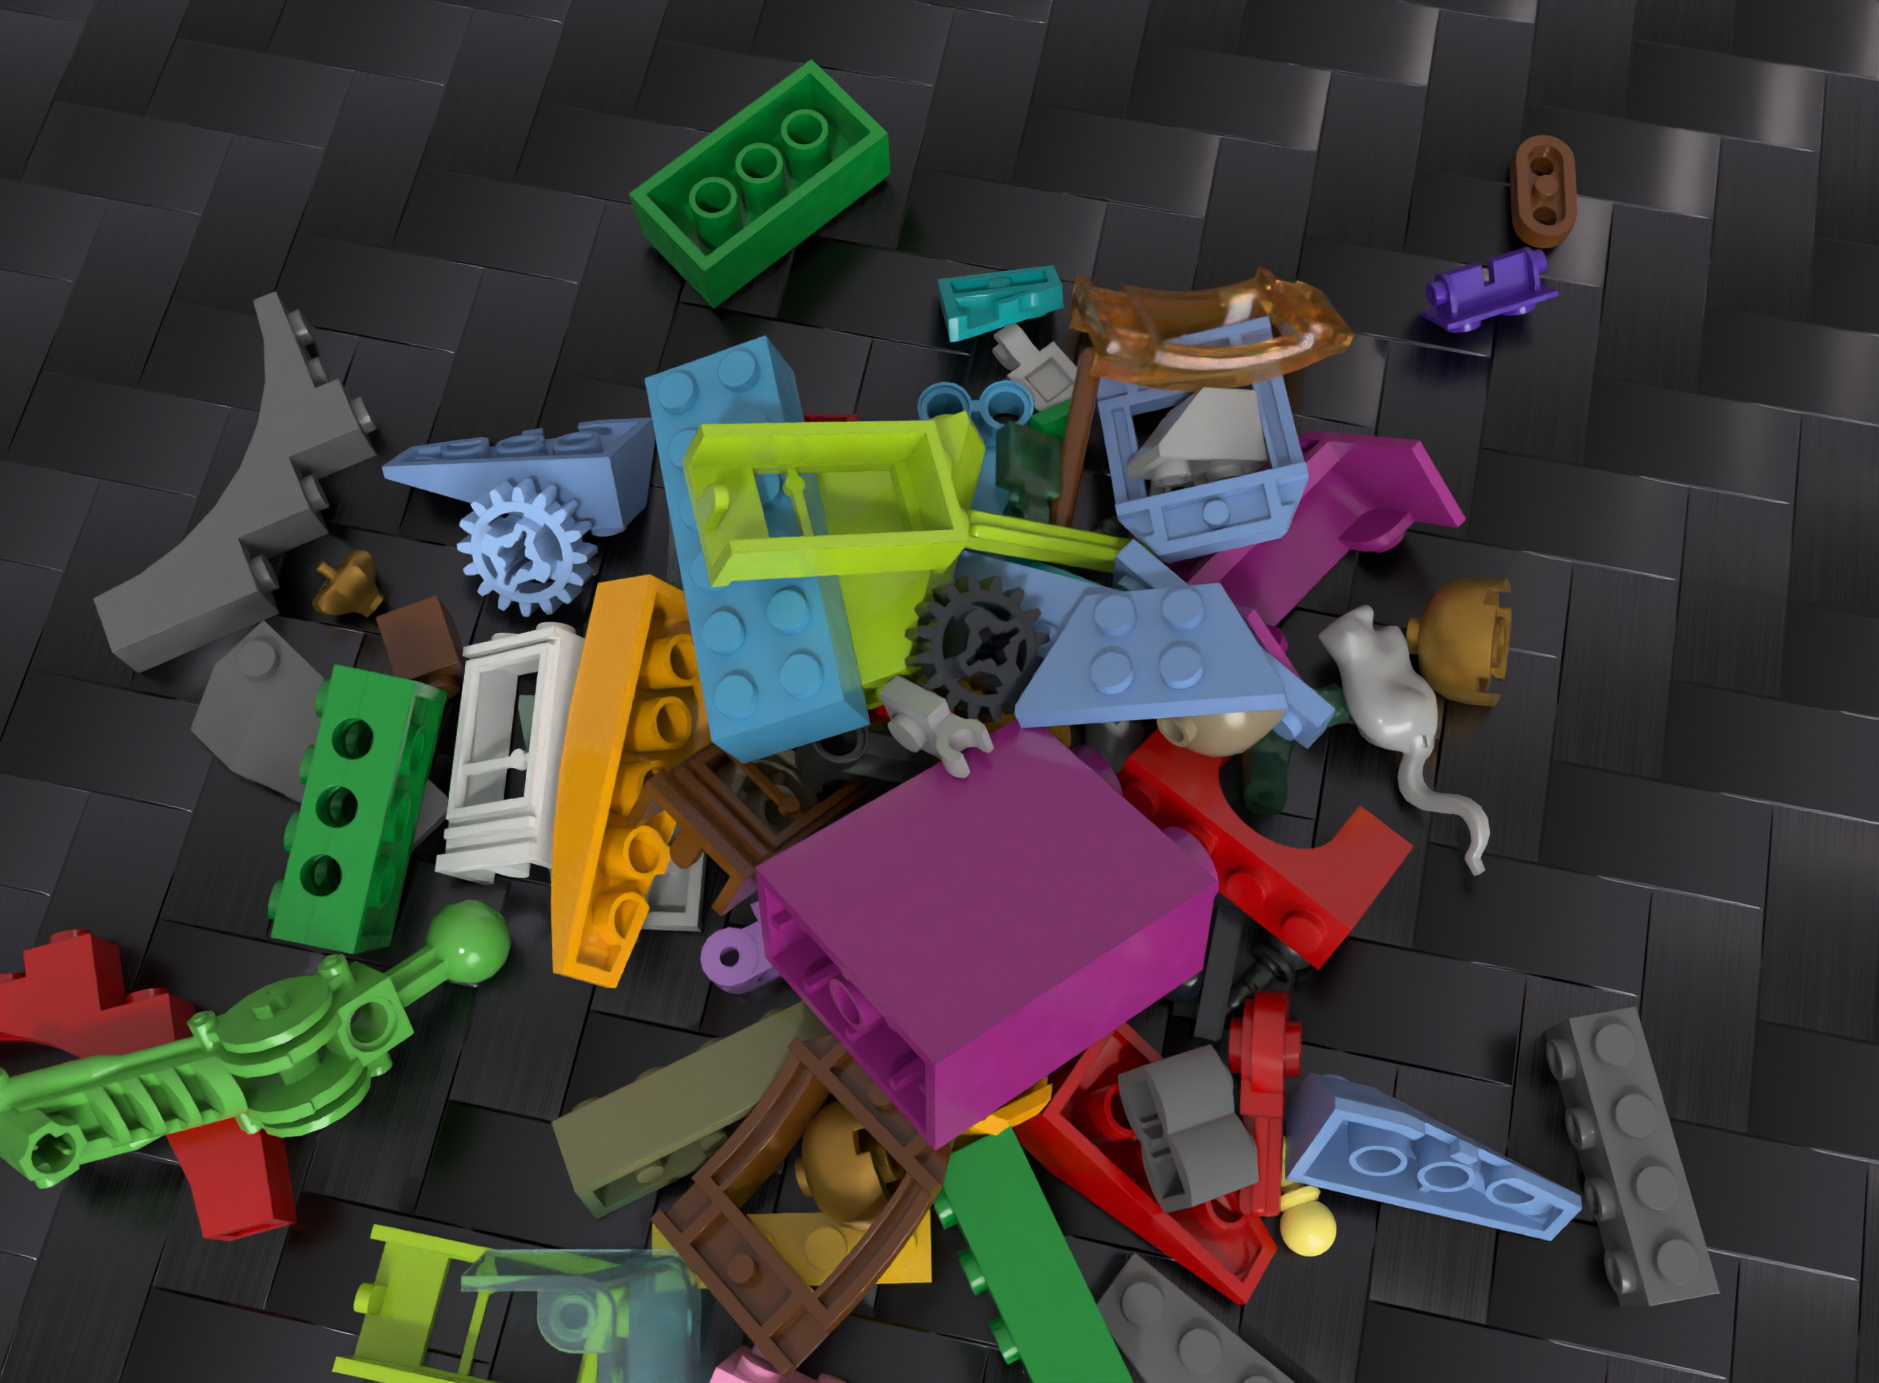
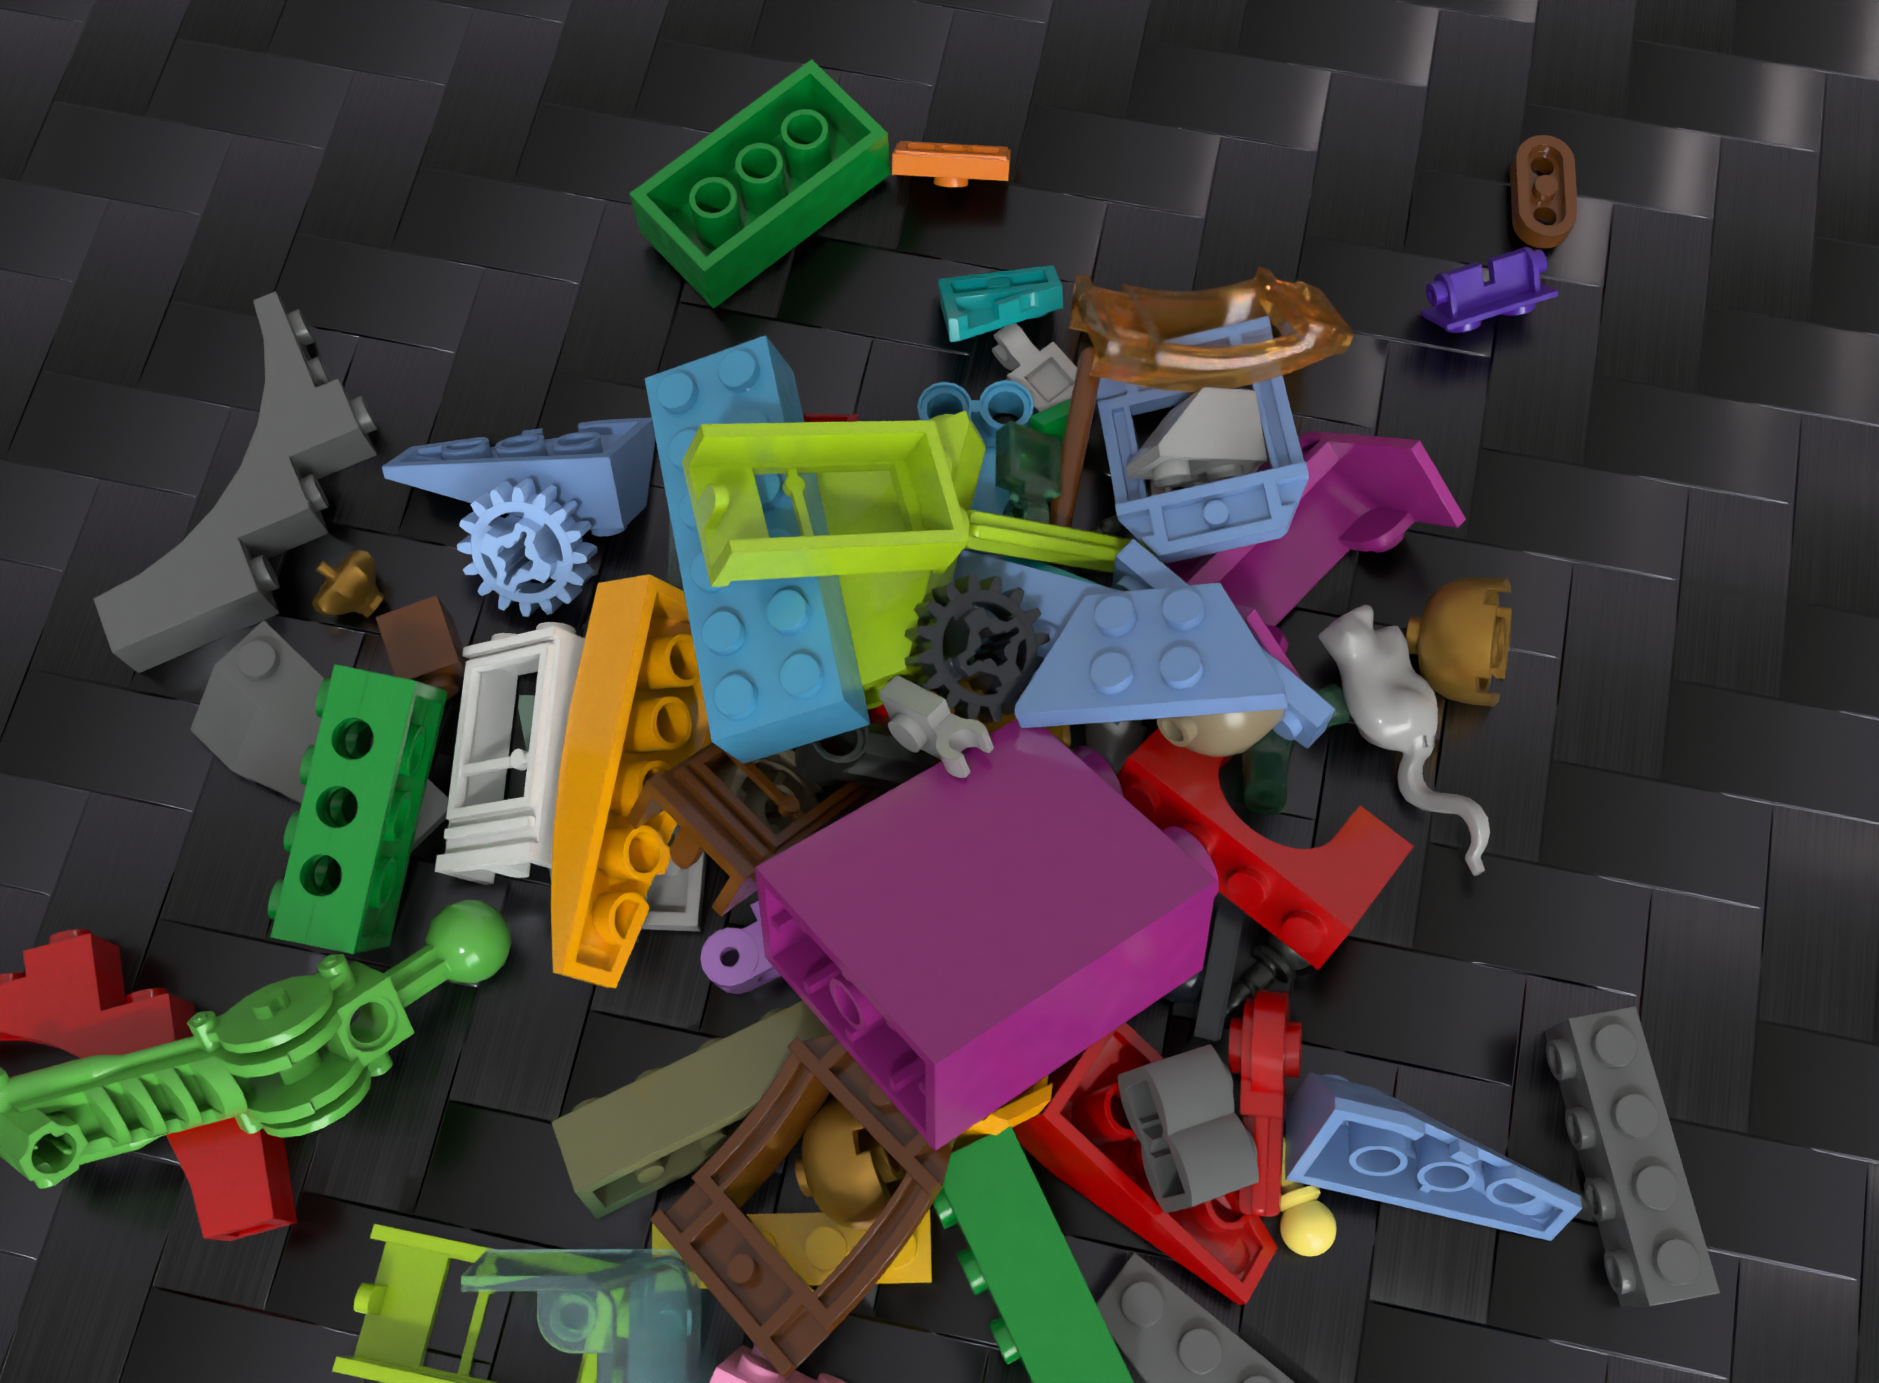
(951, 163): none -> orange plate

